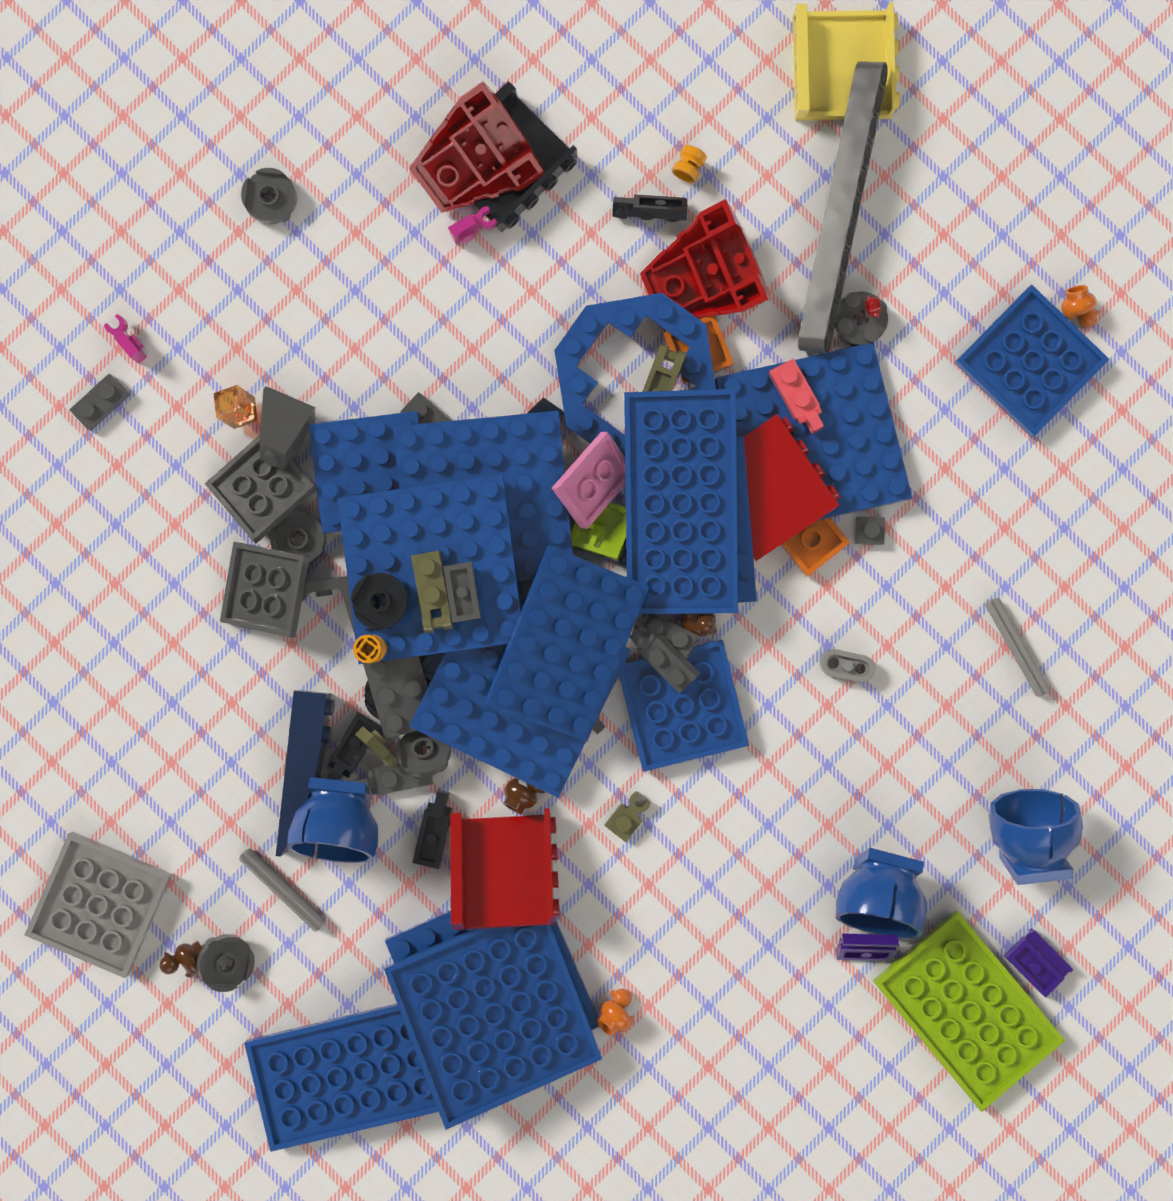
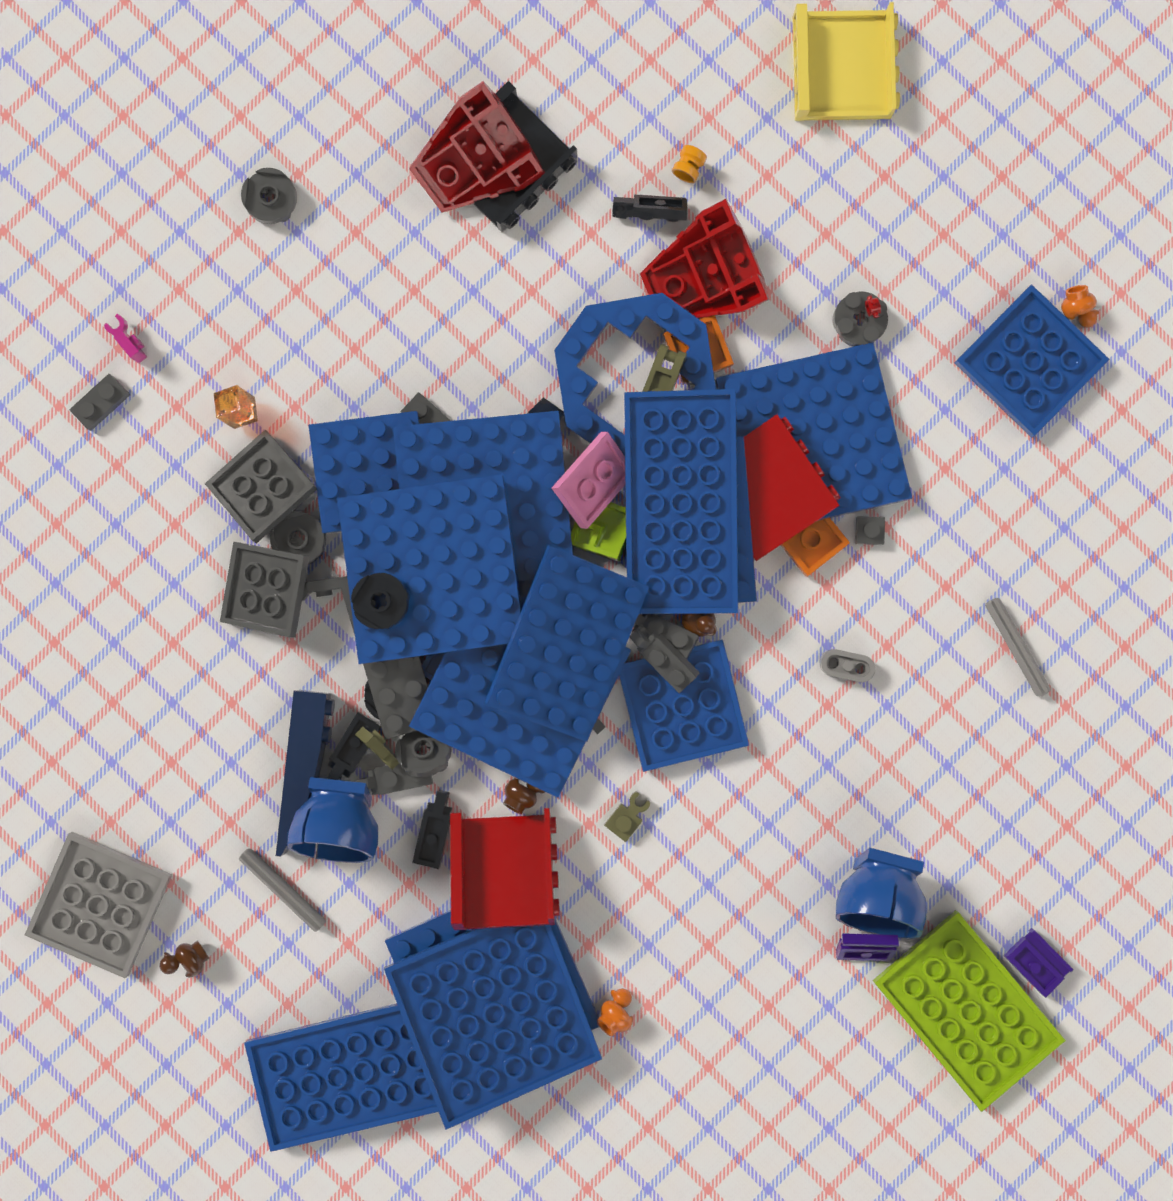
(214, 951): dark grey plate -> none
(283, 427): dark grey slope -> none
(375, 647): light orange wheel -> none
(432, 590): olive plate -> none
(462, 592): dark grey plate -> none
(465, 229): dark pink plate -> none
(797, 395): coral hinge -> none
(843, 207): beam -> none
(1035, 834): blue plate -> none

